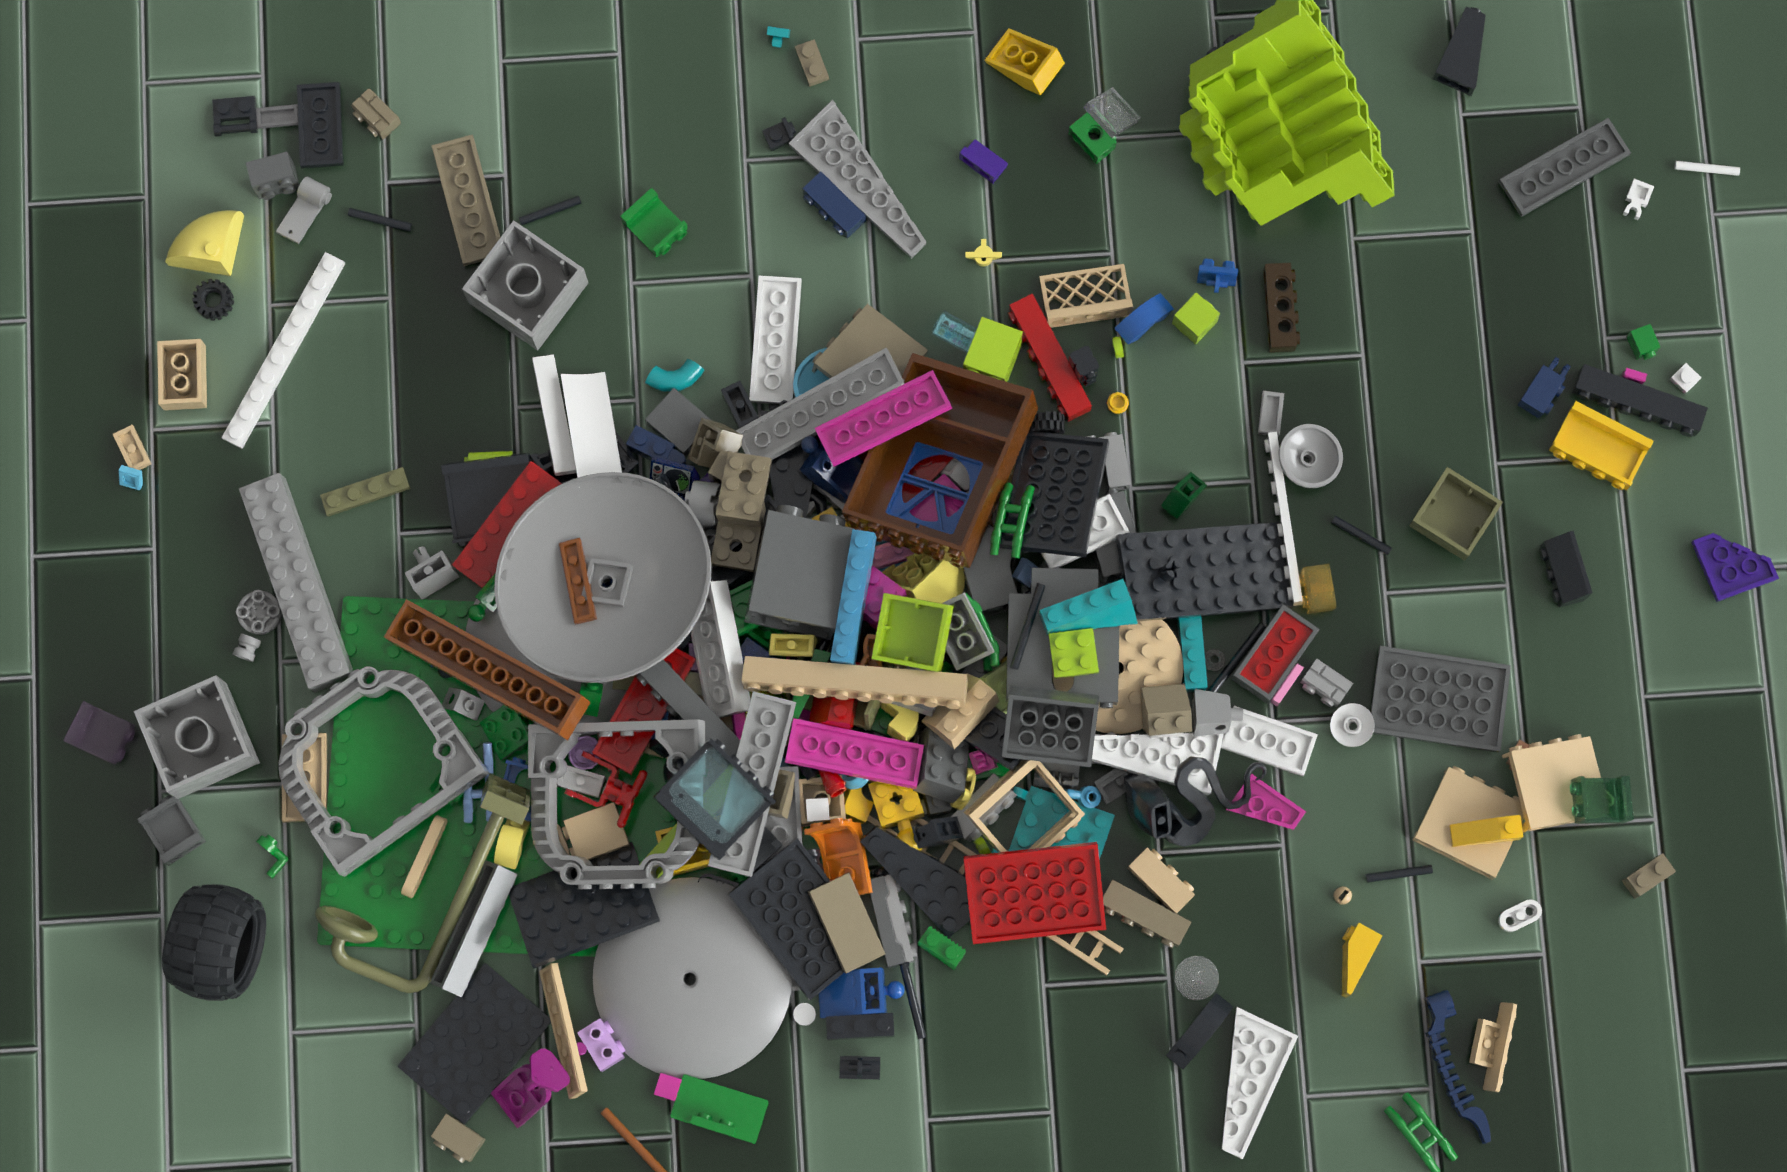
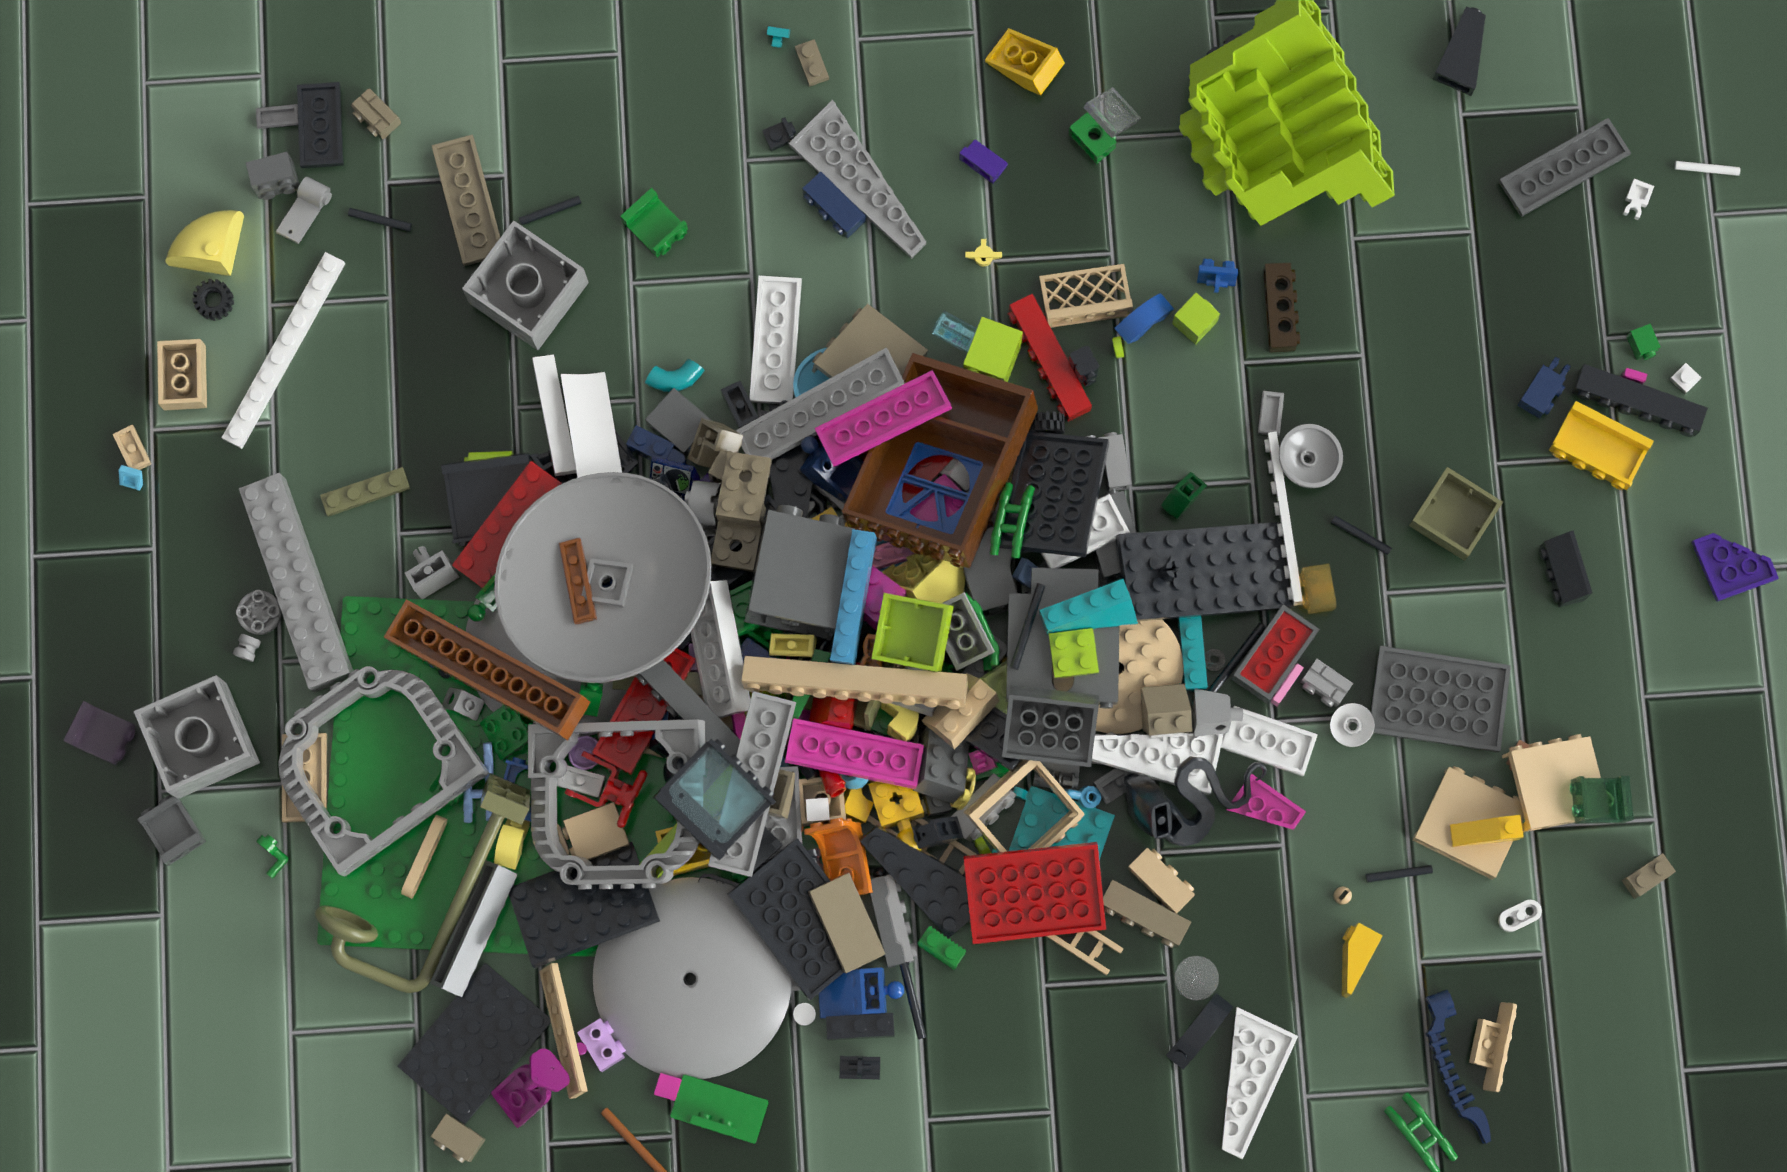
(214, 942): black tyre -> none
(232, 110): black plate -> none
(1117, 403): yellow plate -> none

